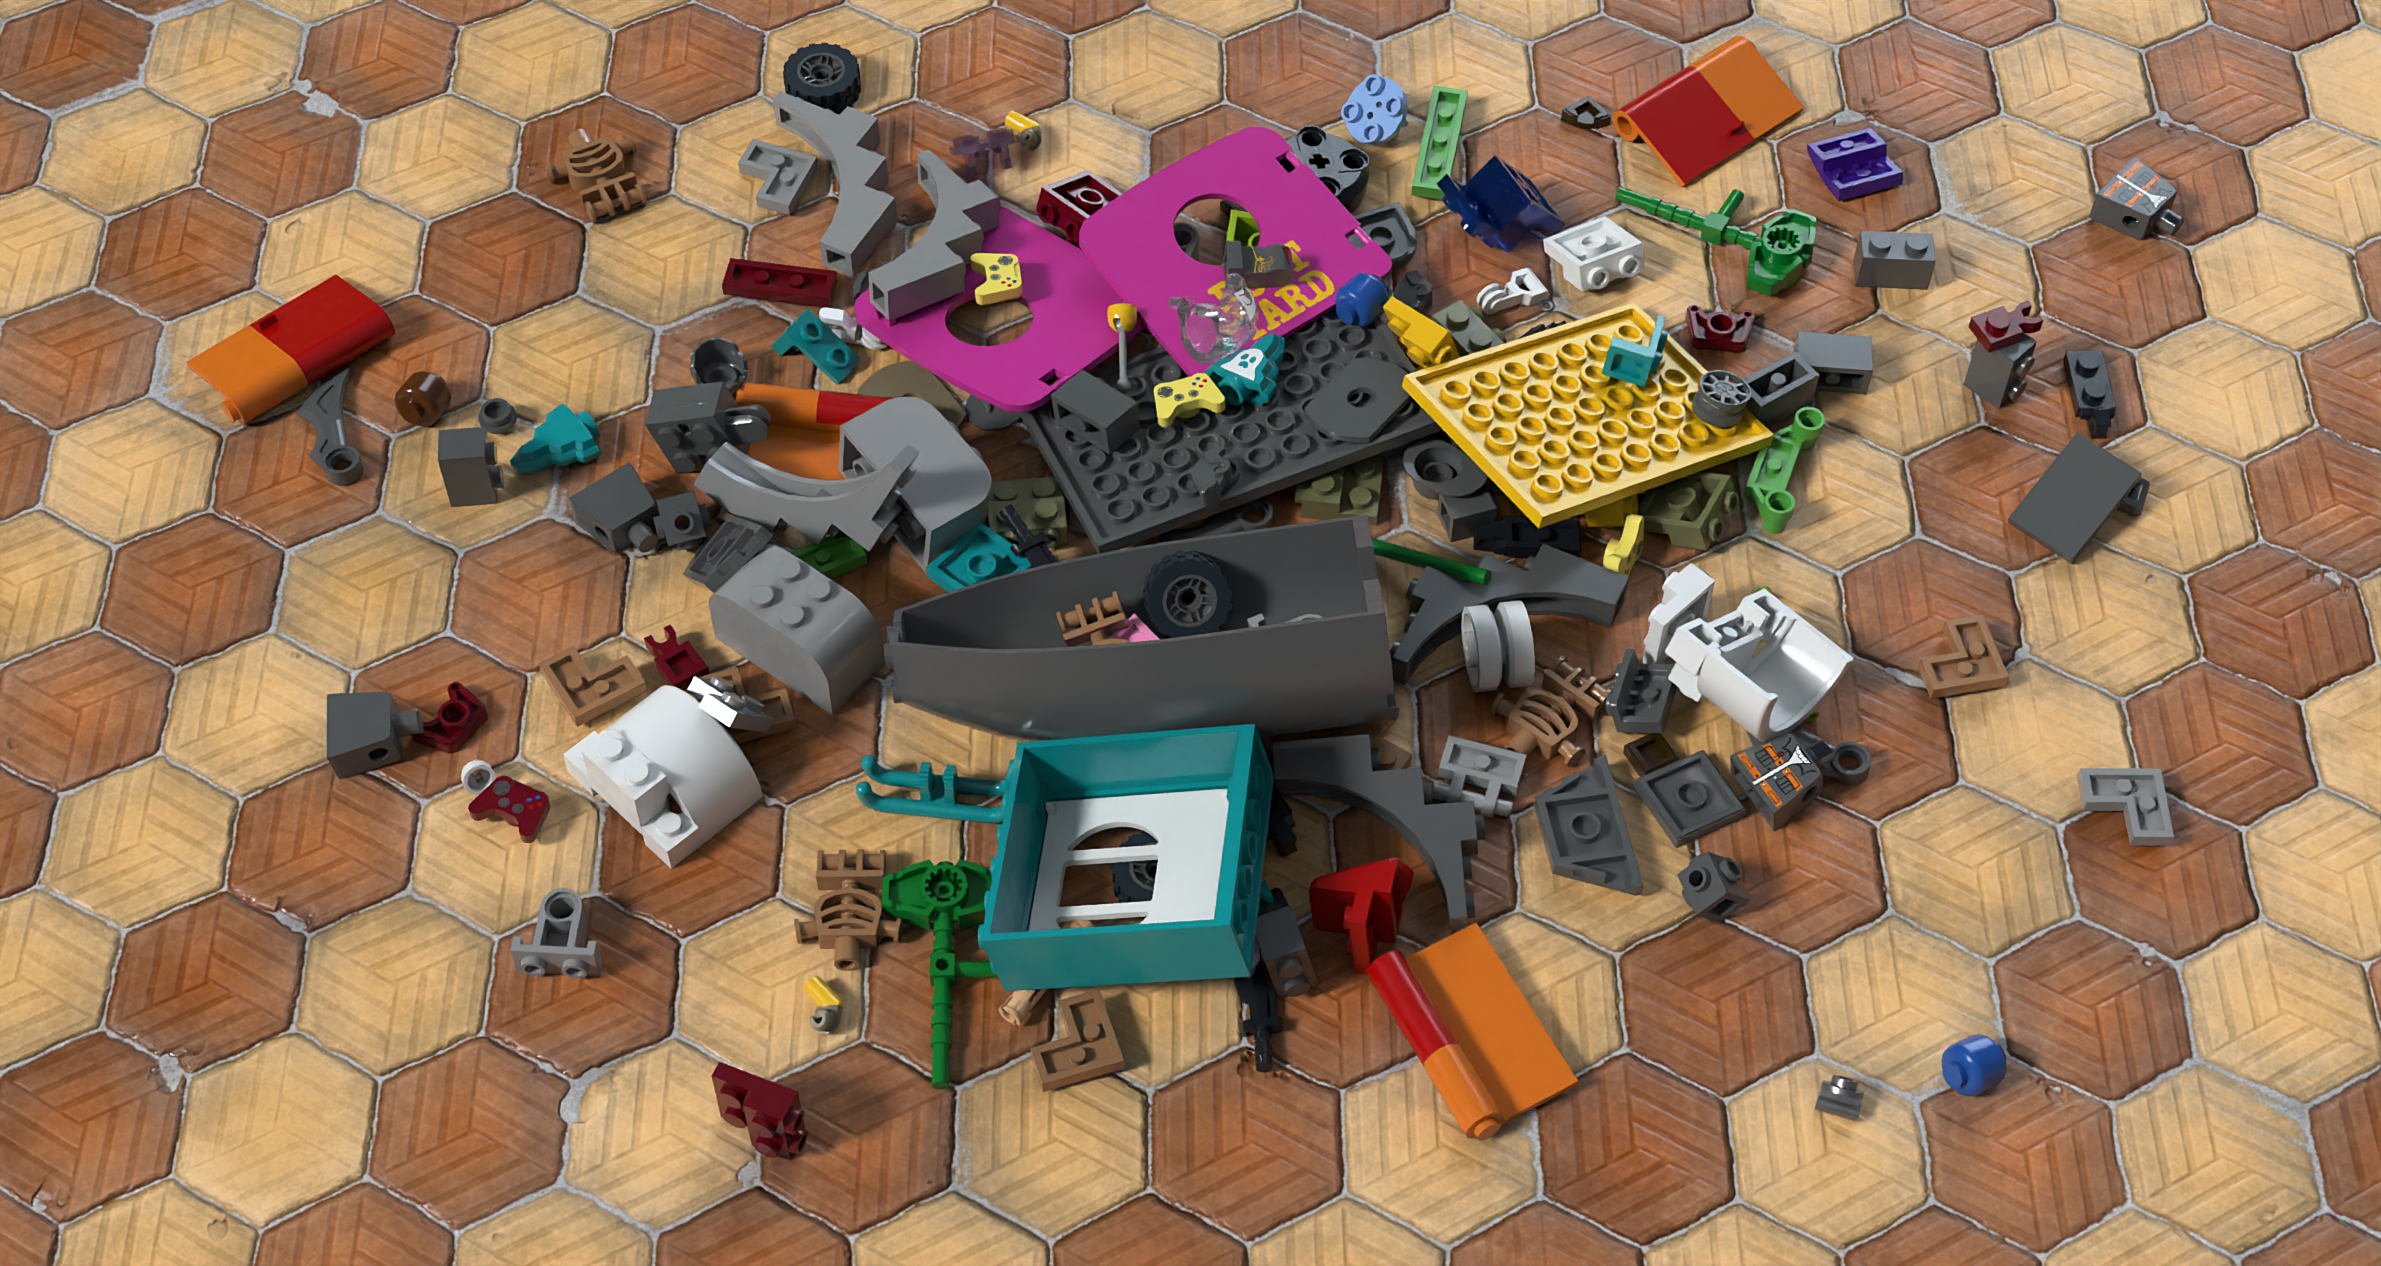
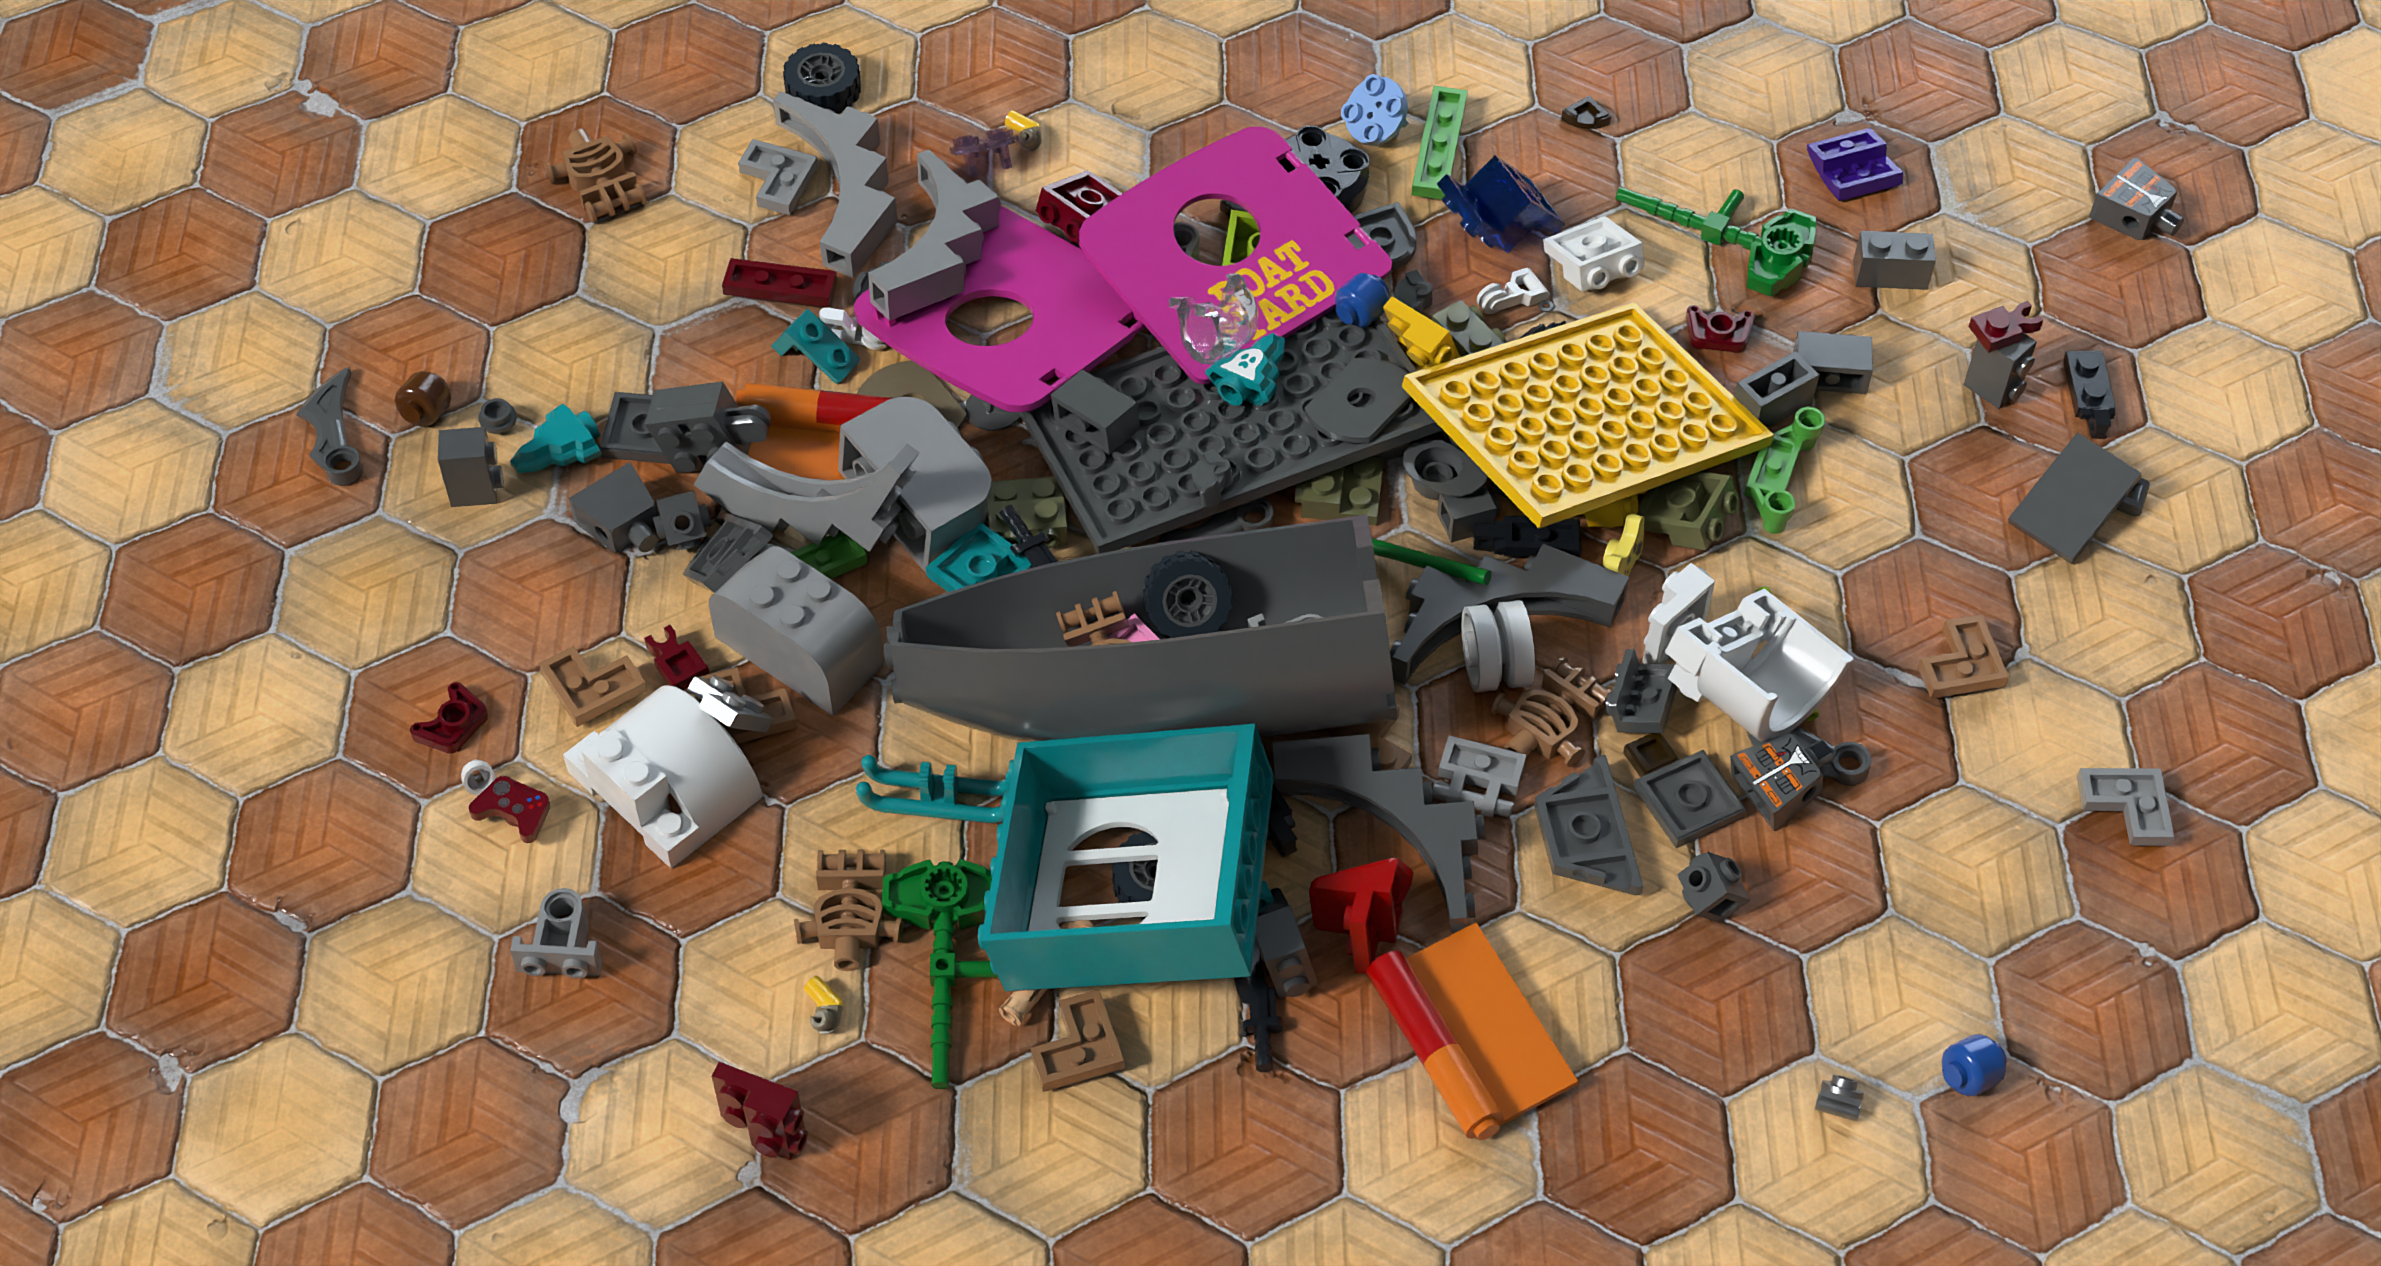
(292, 348): door -> none
(366, 731): dark grey torso -> none
(626, 432): none -> dark grey tile
(717, 362): dark grey hair -> none
(1002, 277): light yellow piece -> none
(1122, 319): hinge -> none
(1186, 398): light yellow piece -> none
(1259, 265): dark grey leg -> none
(1634, 361): teal bracket -> none
(1709, 110): door -> none
(1720, 401): dark grey wheel -> none

